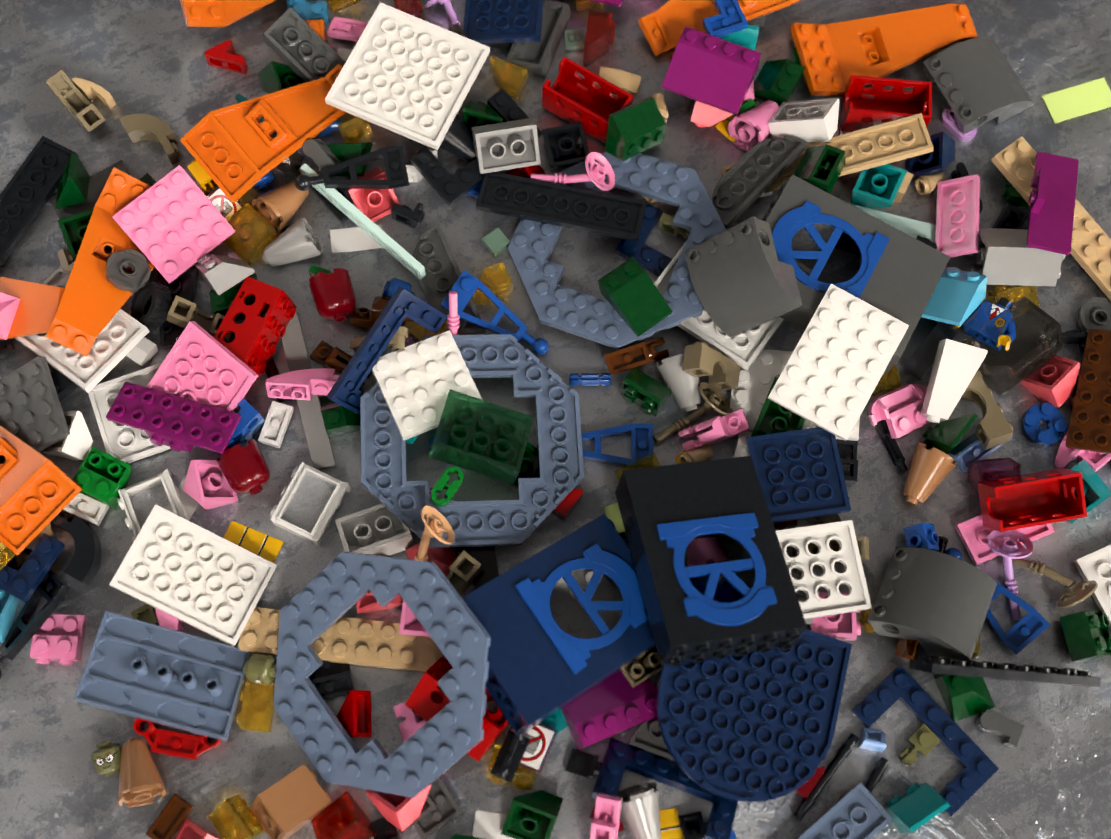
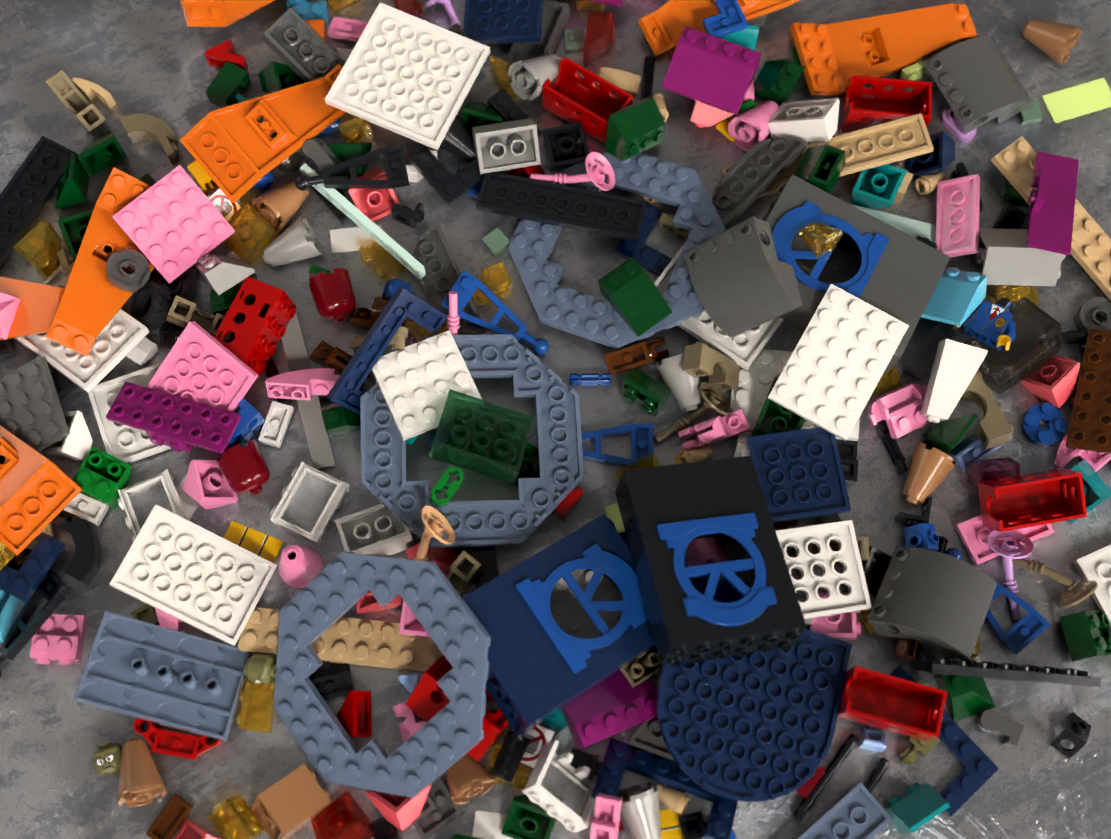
(40, 249): none -> clear yellow slope
(101, 153): none -> dark green slope
(227, 84): none -> dark green brick
(299, 565): none -> bright pink cone
(384, 263): none -> clear yellow bracket
(409, 681): none -> light blue slope
(468, 779): none -> medium nougat cone
(531, 74): none -> light grey cone
(562, 788): none -> white window
(648, 75): none -> black axle
(673, 798): none -> tan cone
(820, 238): none -> clear yellow slope
(875, 570): none -> black bracket
(892, 703): none -> red piece
(910, 519): none -> black bracket
(913, 71): none -> yellowish green bracket
(1031, 114): none -> sand green tile
(1052, 38): none -> medium nougat cone
(1076, 731): none -> black bracket

